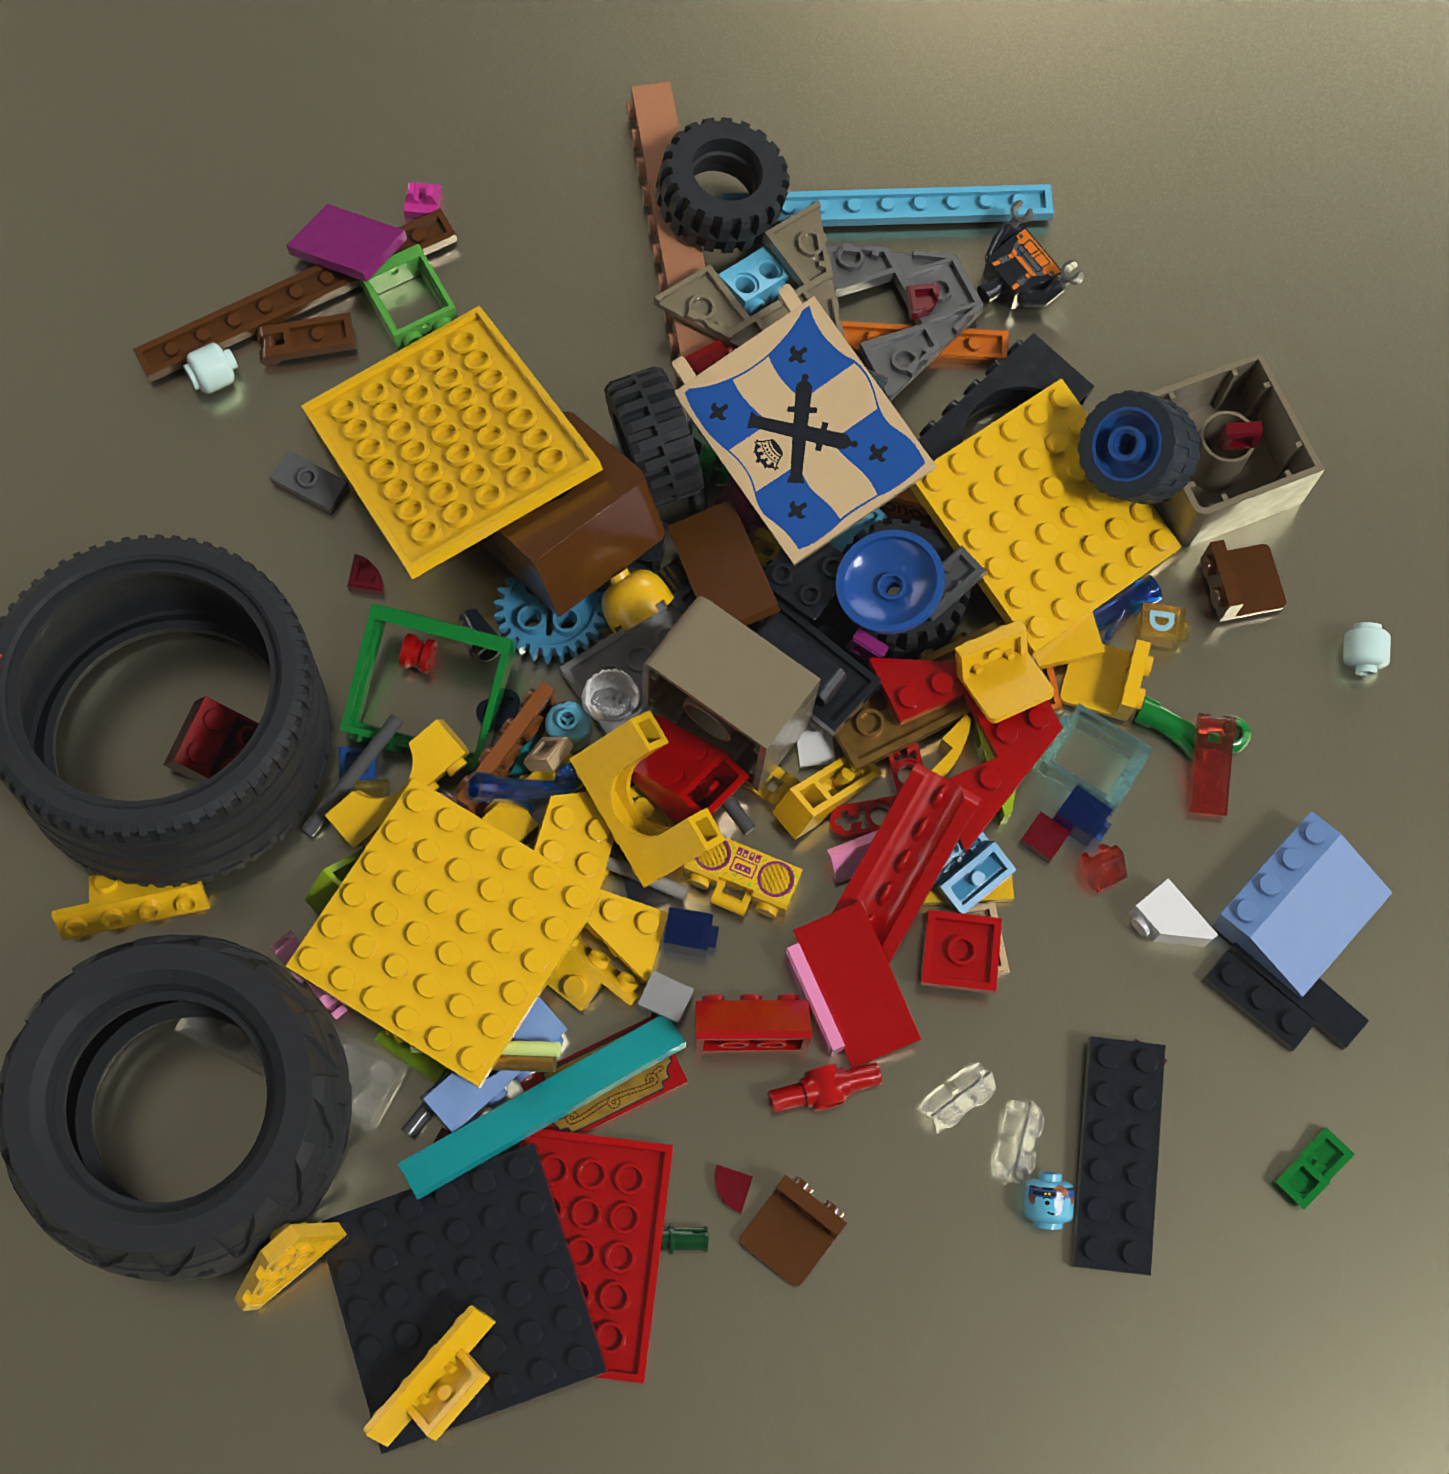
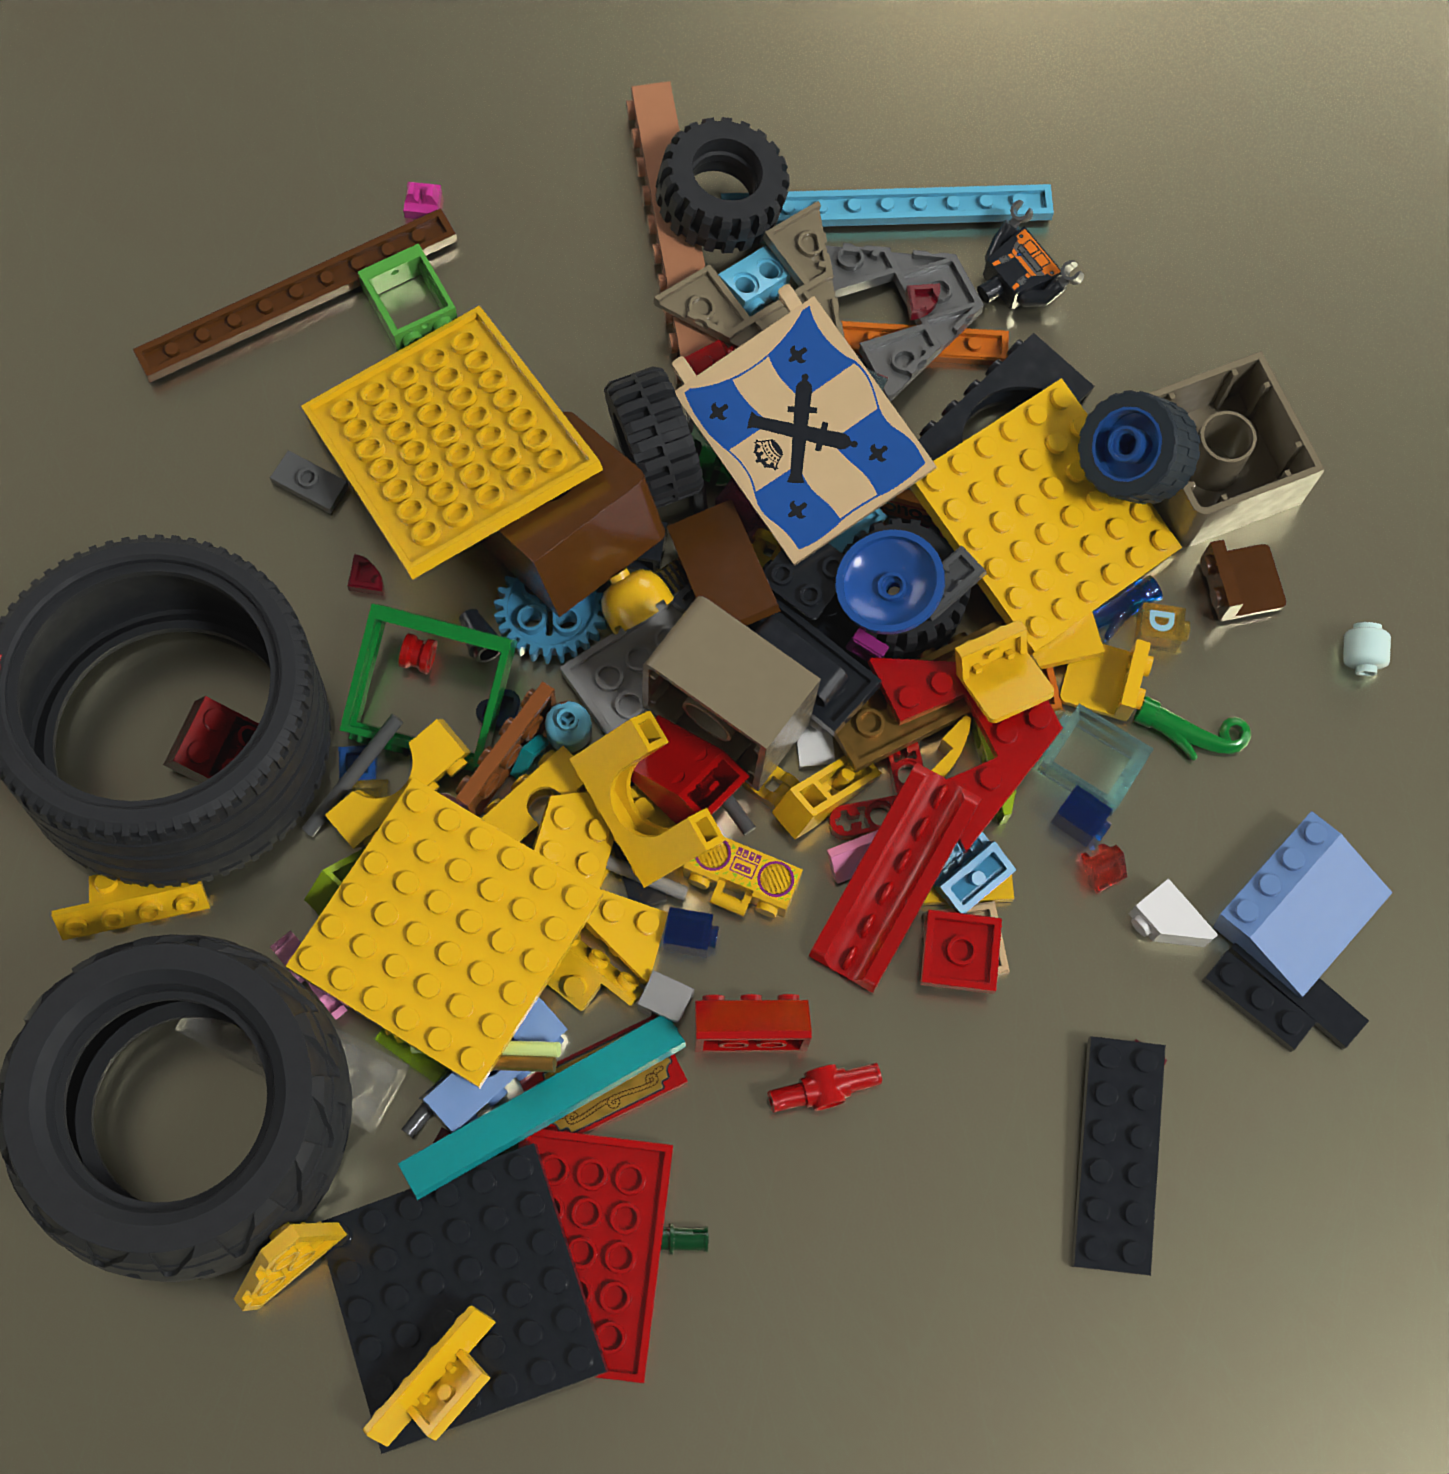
(210, 368): light aqua head -> none
(305, 338): reddish brown plate -> none
(347, 242): magenta tile -> none
(487, 787): clear blue plant -> none
(548, 754): tan tile -> none
(610, 696): clear hair -> none
(732, 1187): dark red tile -> none
(793, 1230): reddish brown bracket -> none
(818, 1008): bright pink tile -> none
(857, 984): red tile -> none
(973, 1088): clear hinge -> none
(1019, 1155): clear hinge -> none
(1044, 837): dark red tile -> none
(1048, 1200): medium azure head -> none
(1211, 765): clear red plate -> none
(1241, 435): dark red tile -> none
(1314, 1167): green slope -> none

